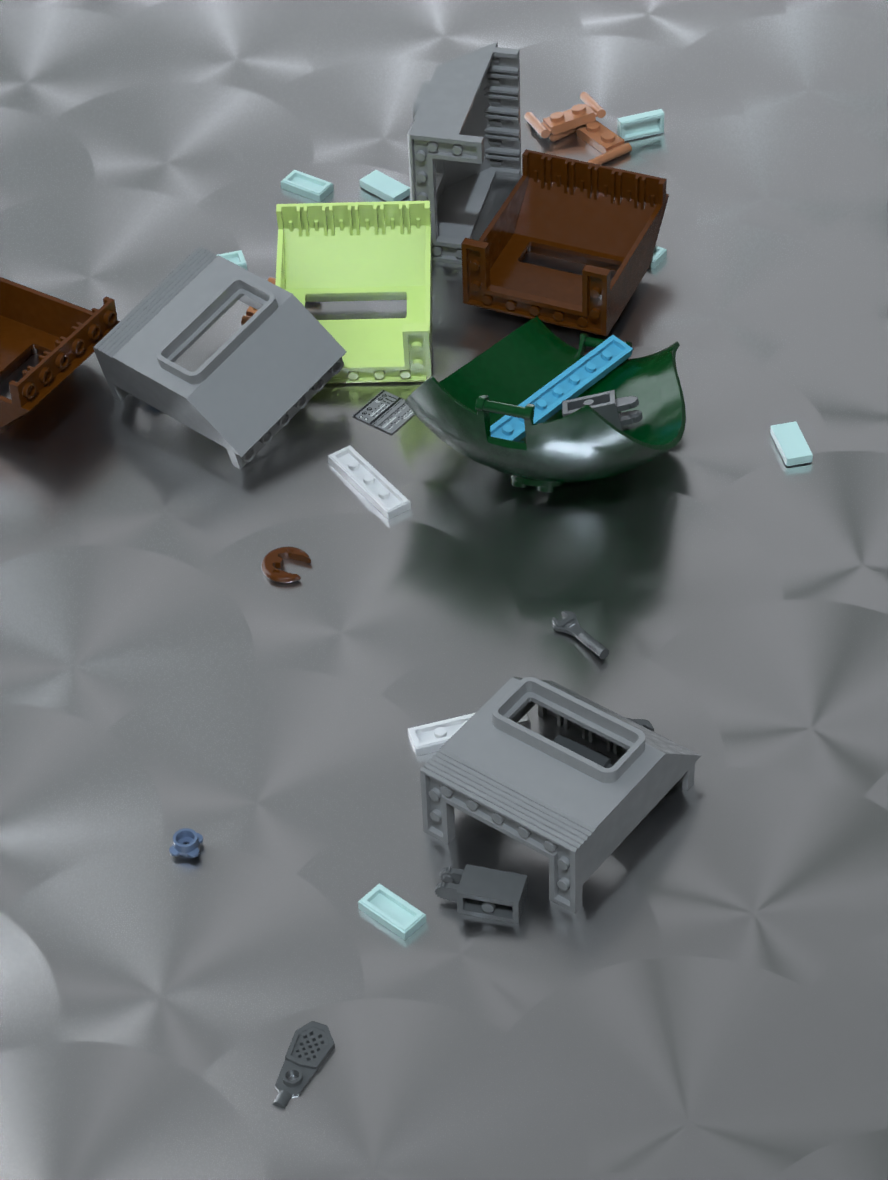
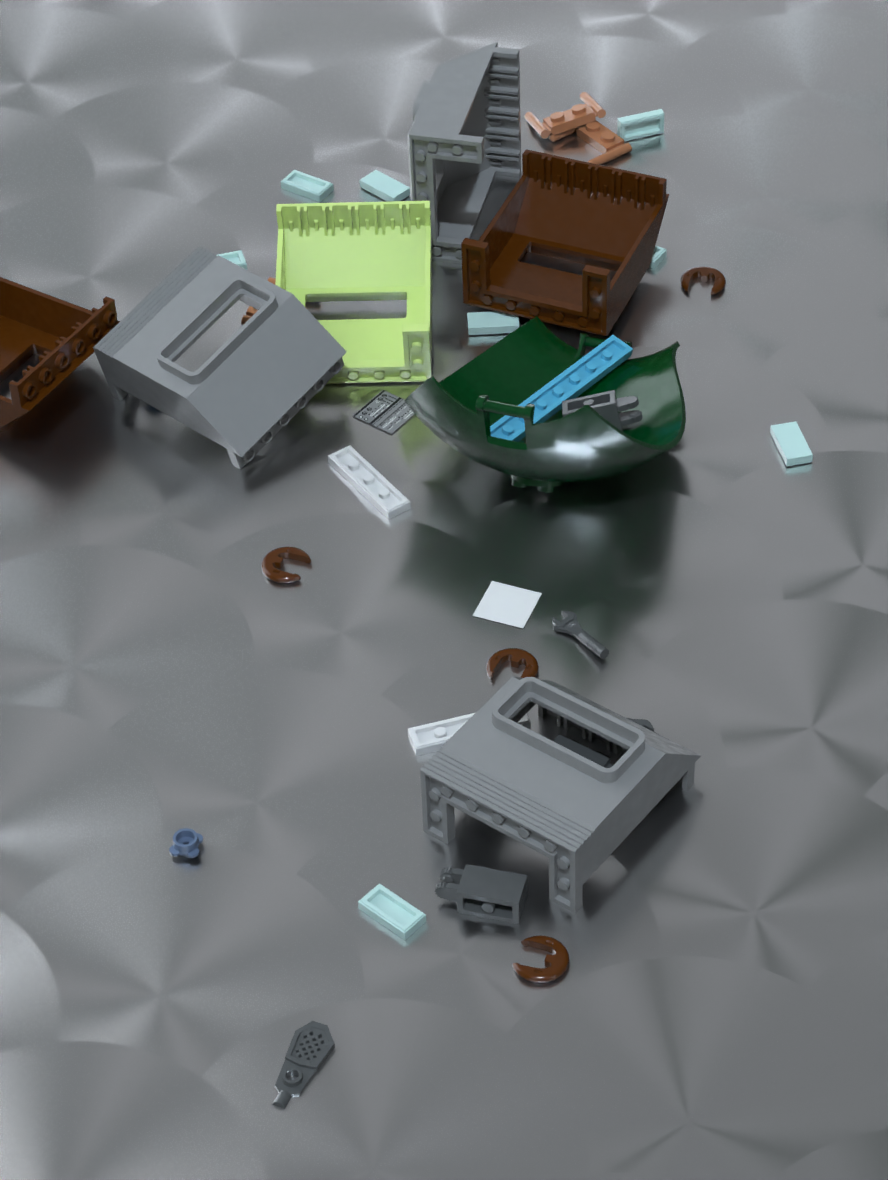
(491, 323): none -> light aqua tile
(507, 604): none -> white sticker
(517, 658): none -> reddish brown head
(555, 963): none -> reddish brown head
(705, 274): none -> reddish brown head

